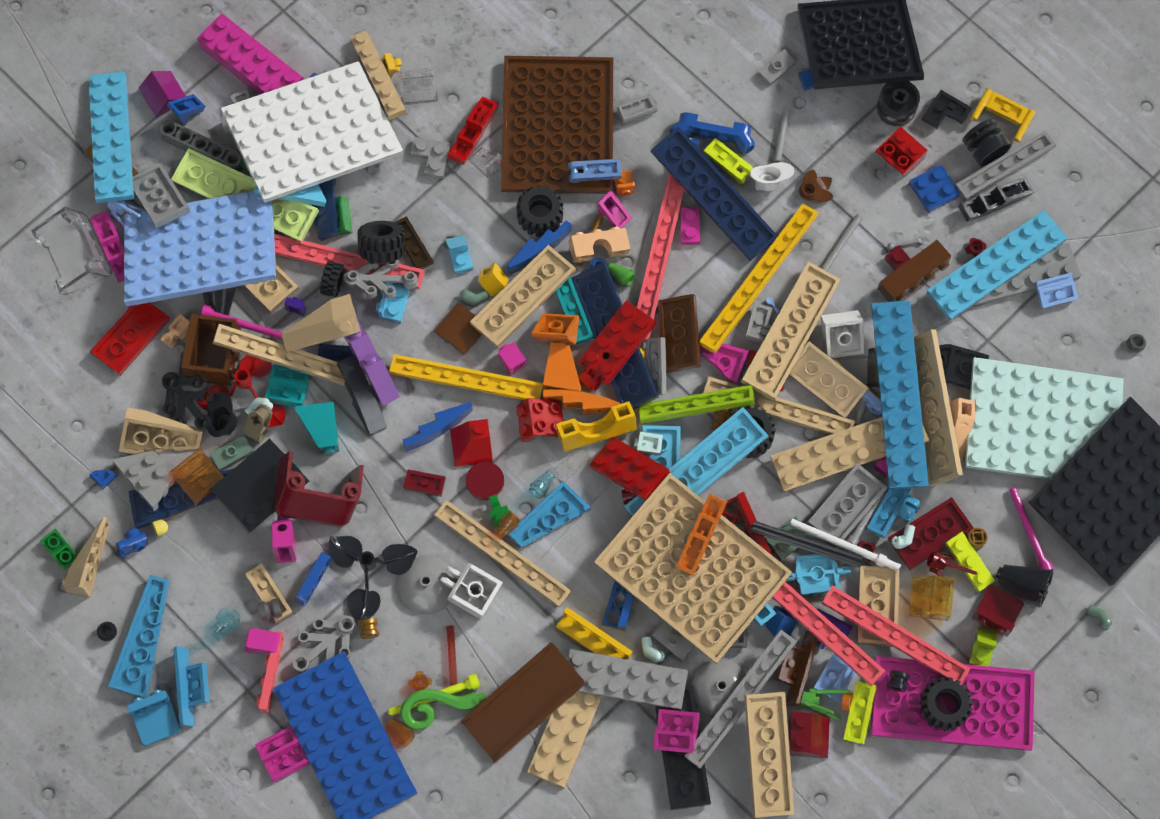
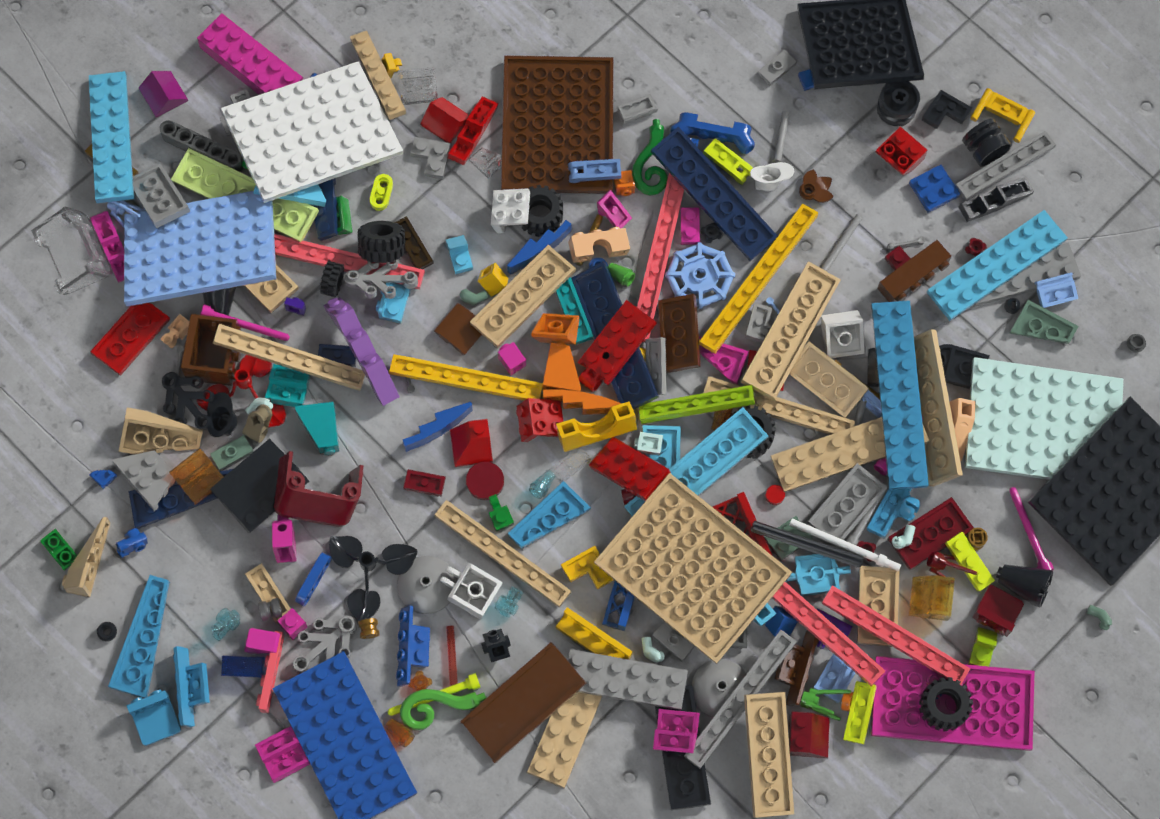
(160, 527): light yellow hinge -> none
(185, 107): blue slope -> none
(242, 666): none -> clear blue hinge
(292, 623): none -> dark pink brick
(324, 324): tan wedge -> none
(362, 395): black slope -> none
(381, 193): none -> neon yellow plate
(412, 646): none -> blue bracket
(444, 119): none -> red slope
(496, 645): none -> black brick
(506, 525): clear orange cone -> none
(508, 605): none -> clear light blue plate
(509, 208): none -> white bracket
(583, 564): none -> yellow plate
(656, 135): none -> green plant
(701, 534): orange slope -> none
(706, 266): none -> light blue plate
(711, 228): none -> black plate
(775, 495): none -> red tile
(897, 681): black wheel -> none
(1008, 305): none -> black hinge
(1043, 324): none -> sand green wing

